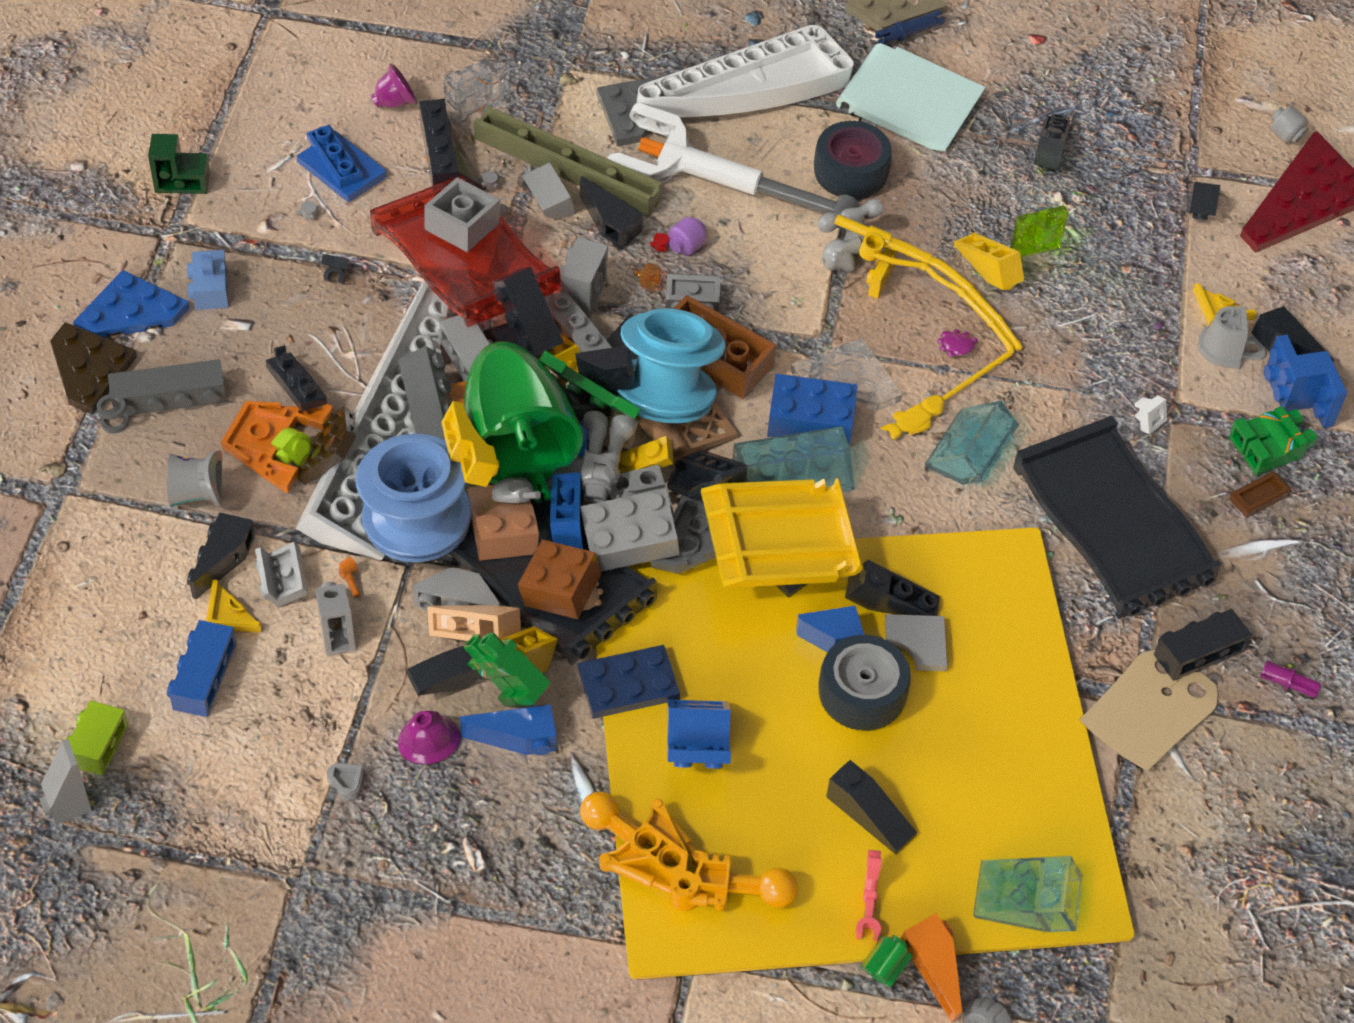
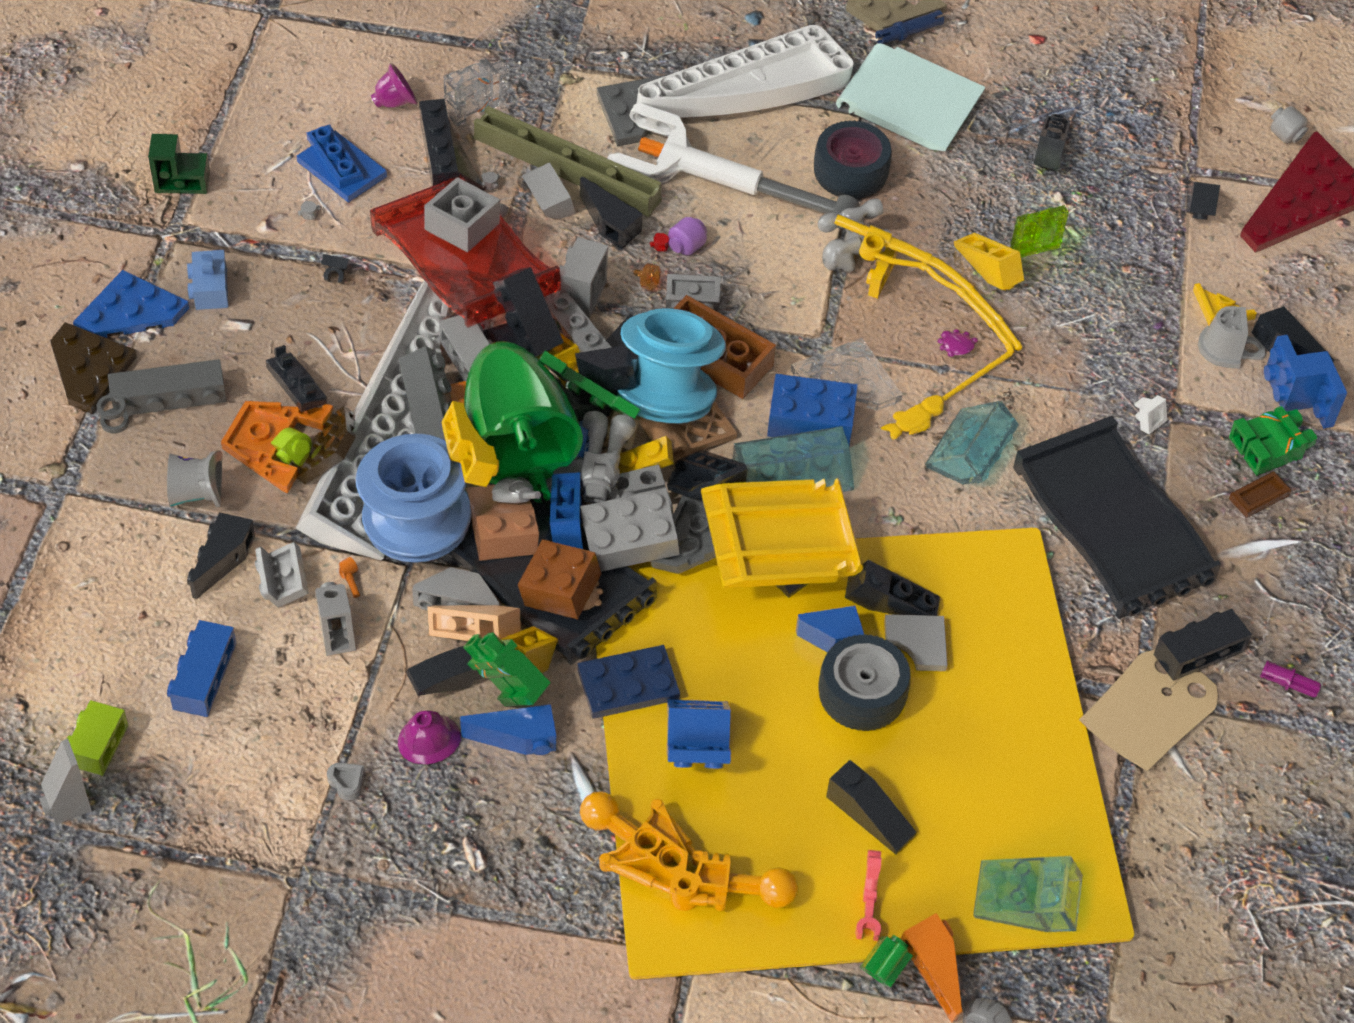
(228, 611): yellow tile -> none

